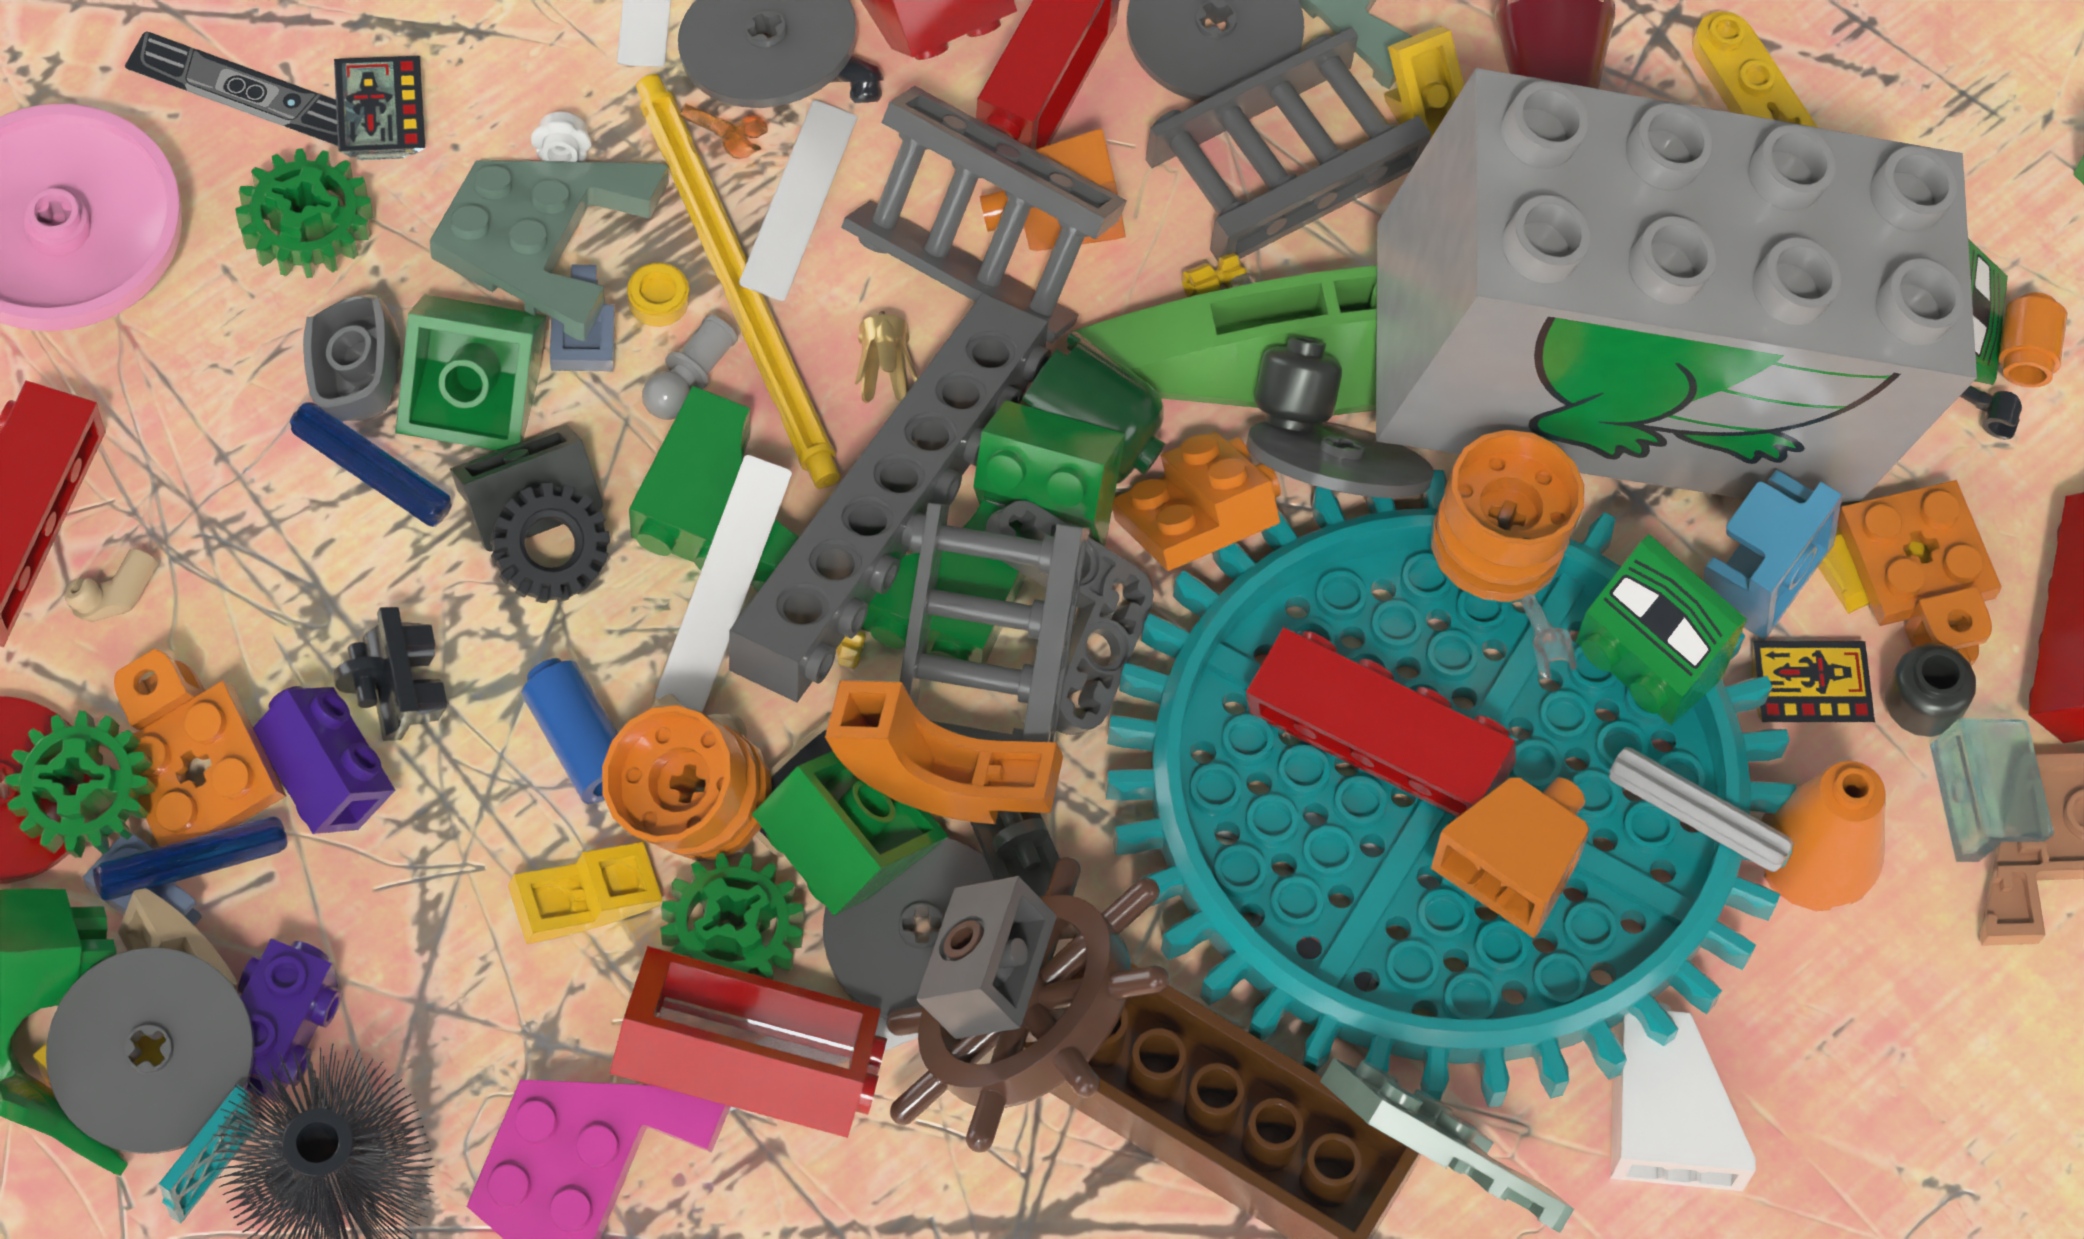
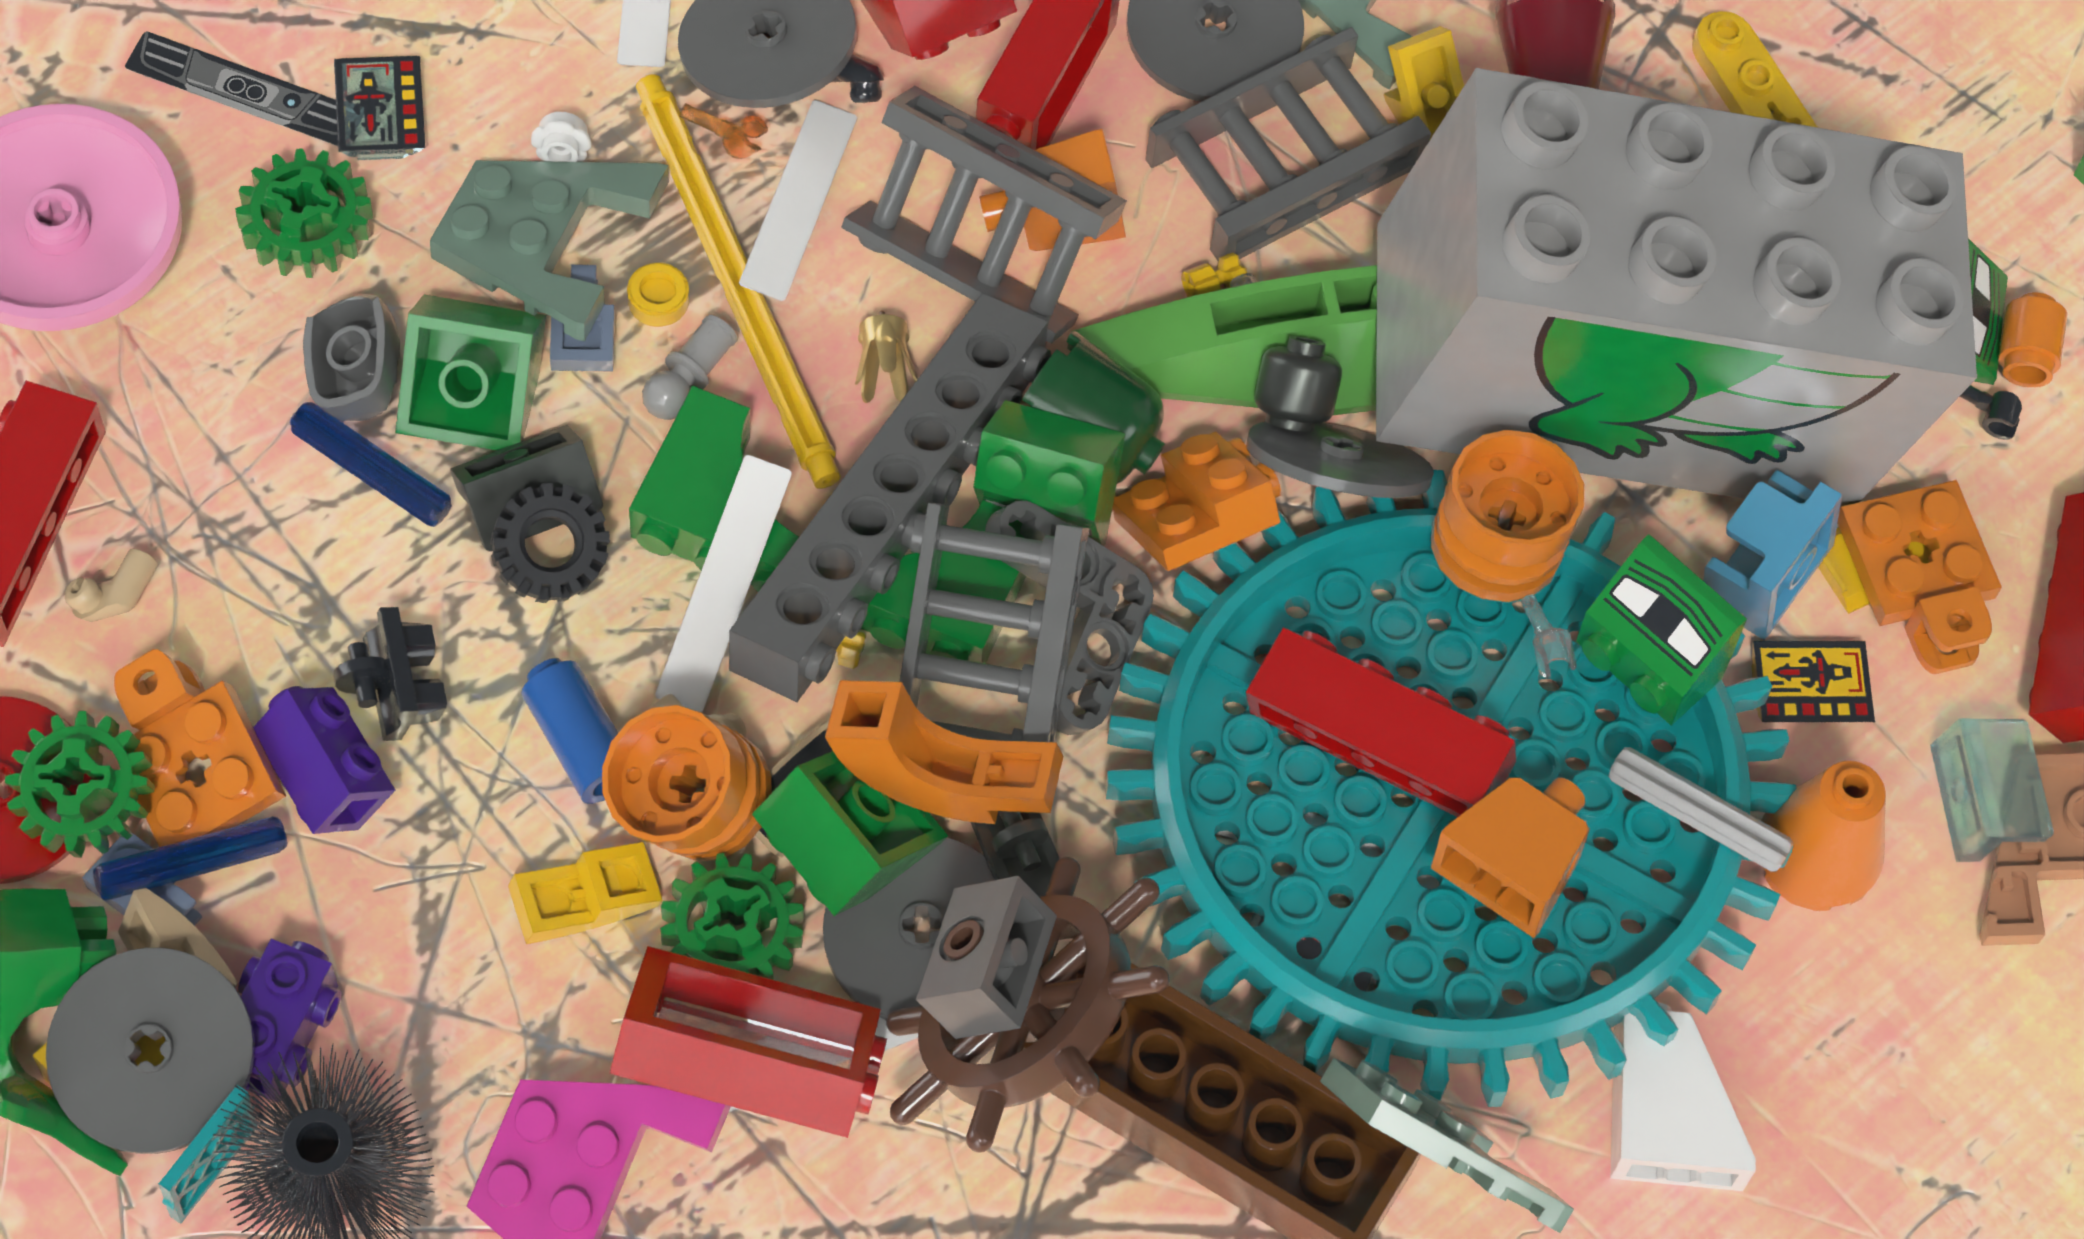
(1930, 689): pearl dark grey head -> none

